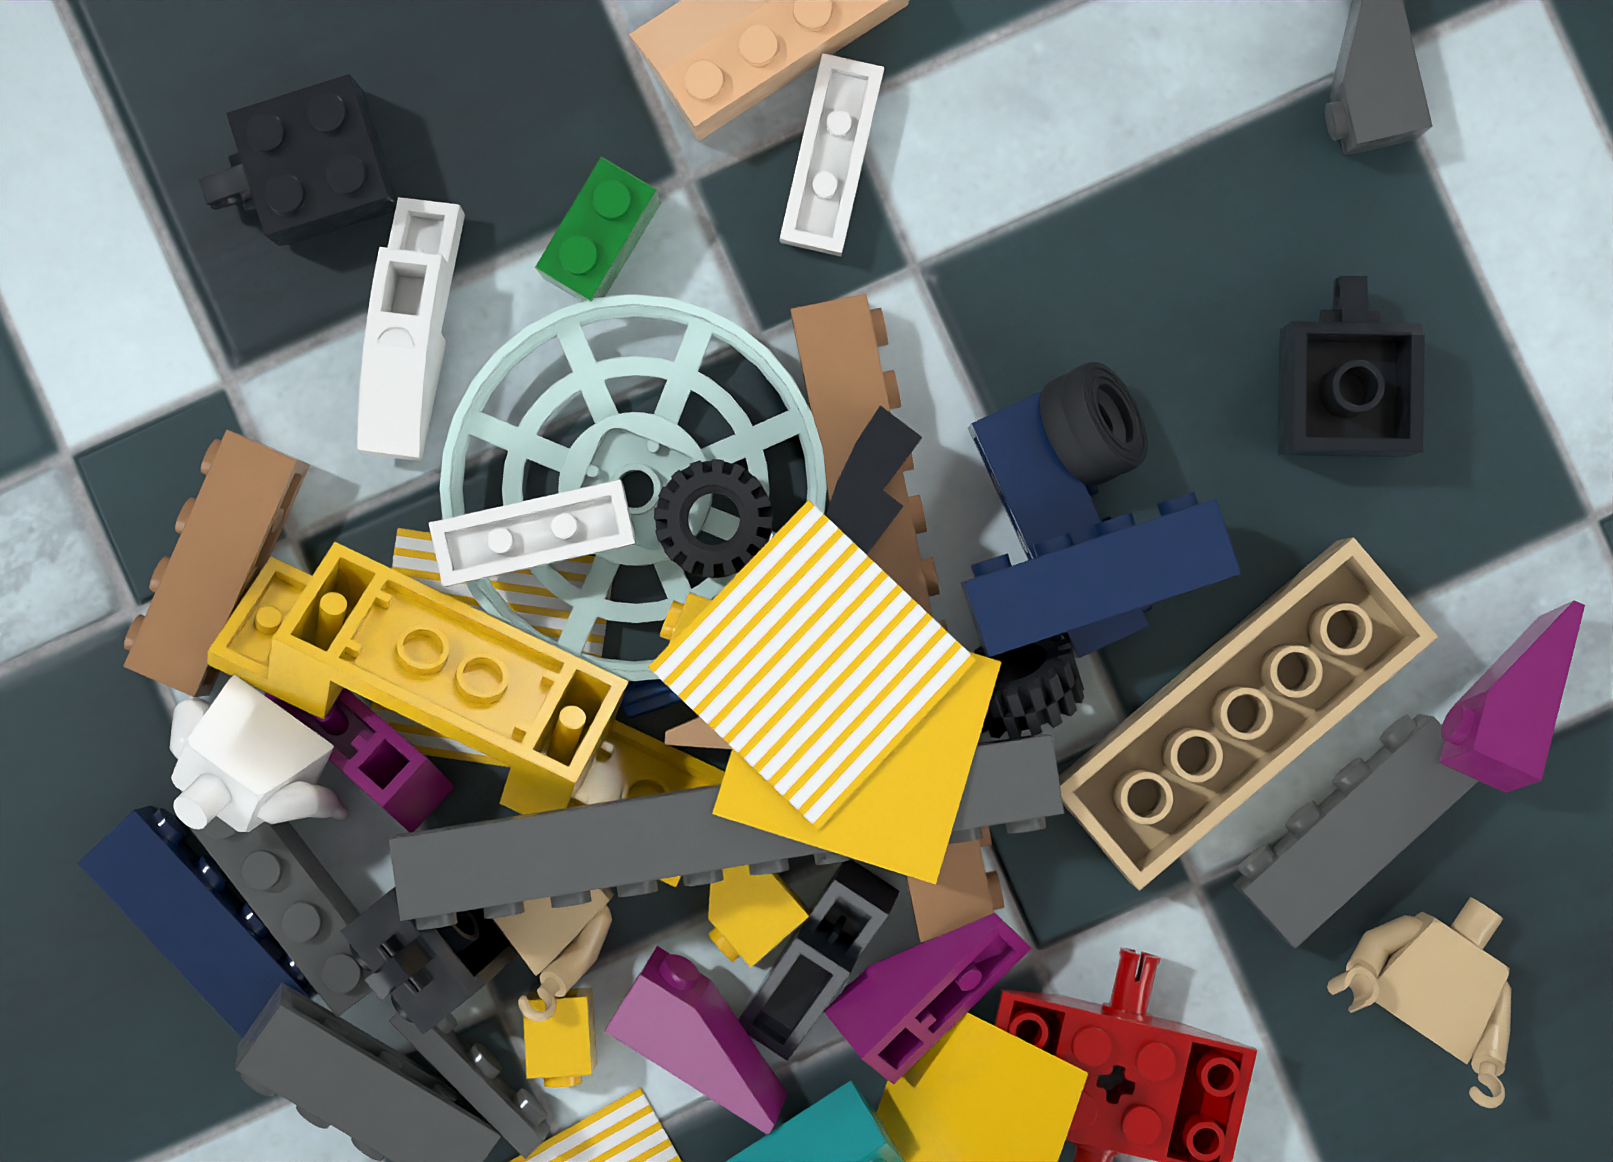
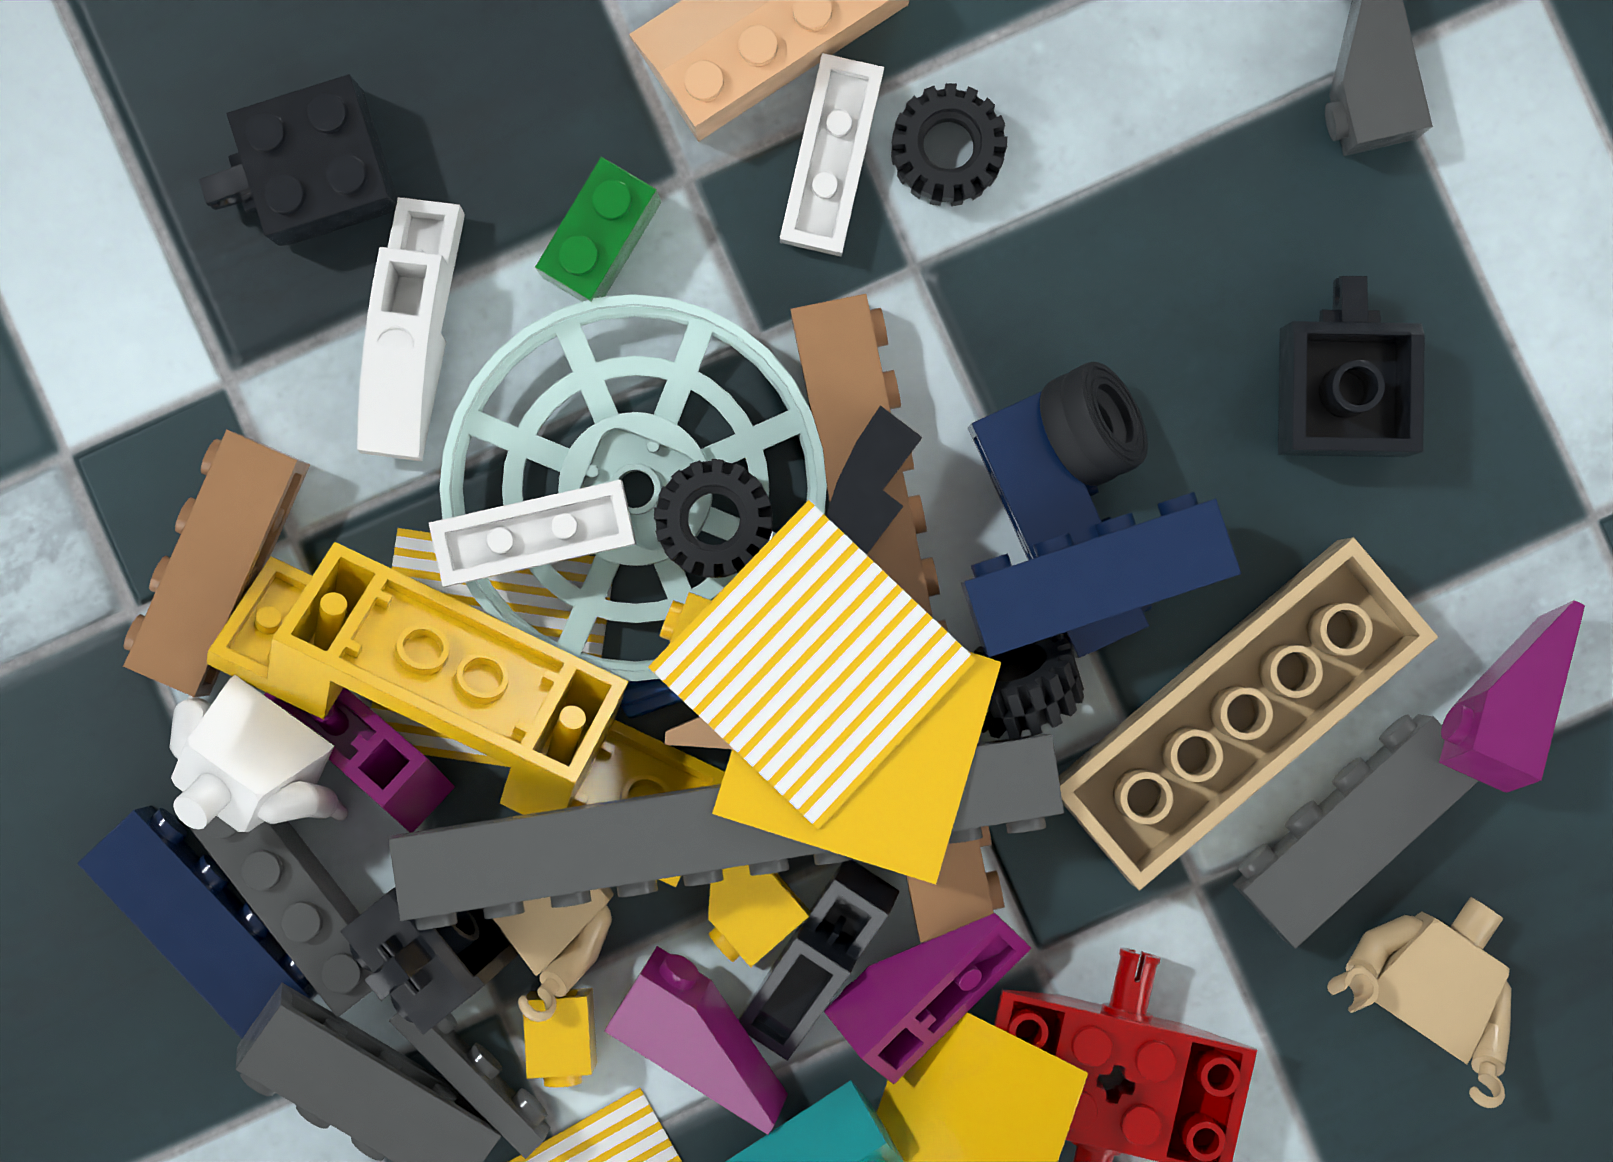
(959, 108): none -> black tyre

